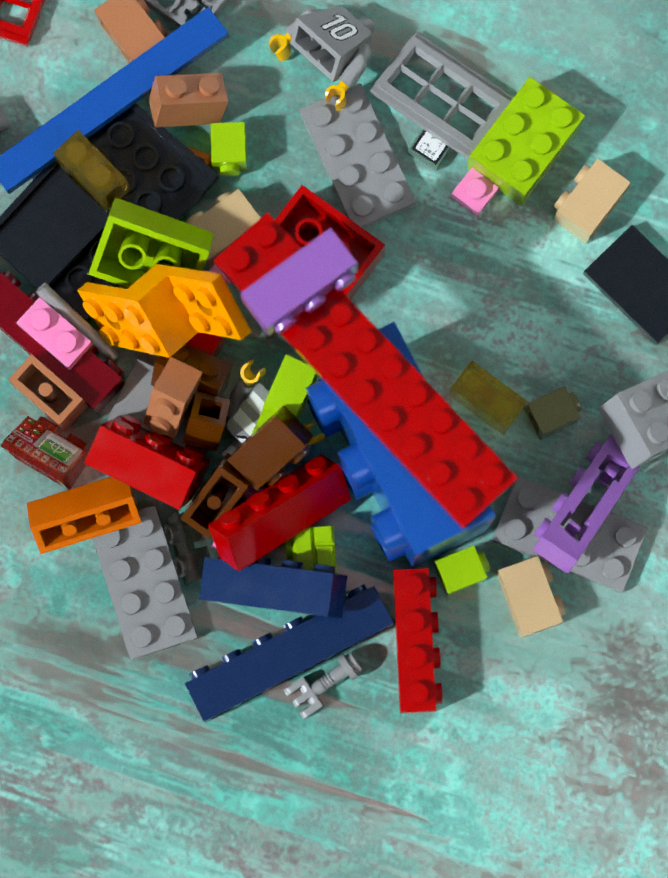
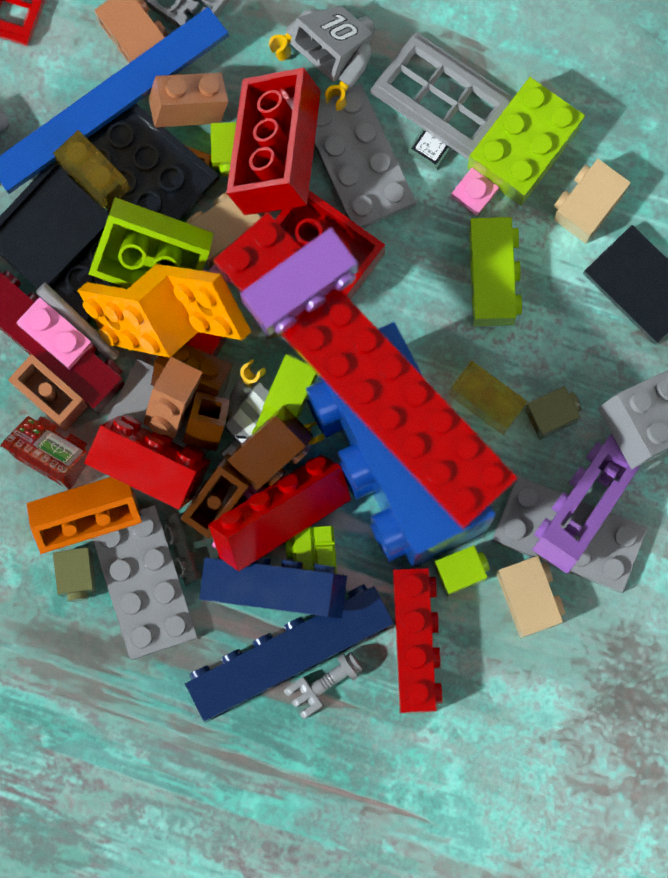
(74, 574): none -> olive brick
(274, 142): none -> red brick
(494, 271): none -> lime brick

